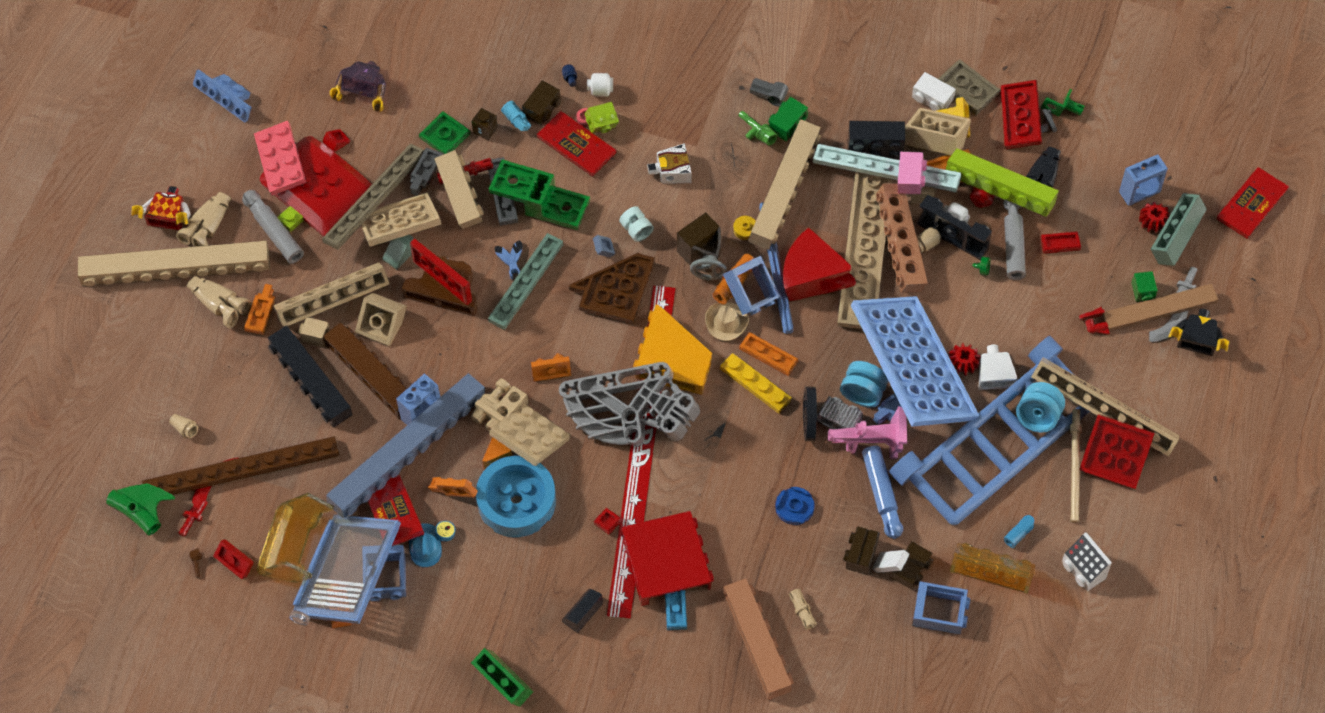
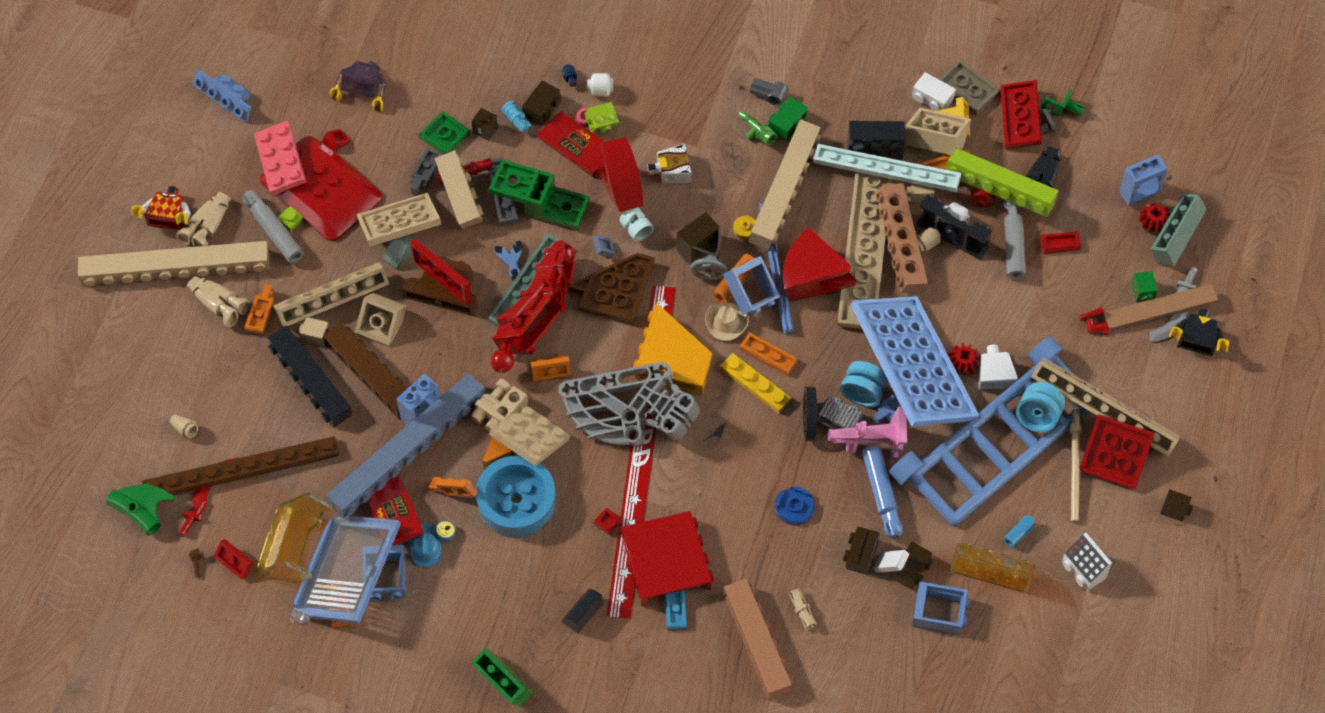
(373, 197): dark tan tile -> none
(536, 309): none -> red piece
(620, 174): none -> red piece
(911, 173): bright pink brick -> none
(984, 266): green tile -> none
(1177, 505): none -> dark brown brick
(1252, 202): red tile -> none

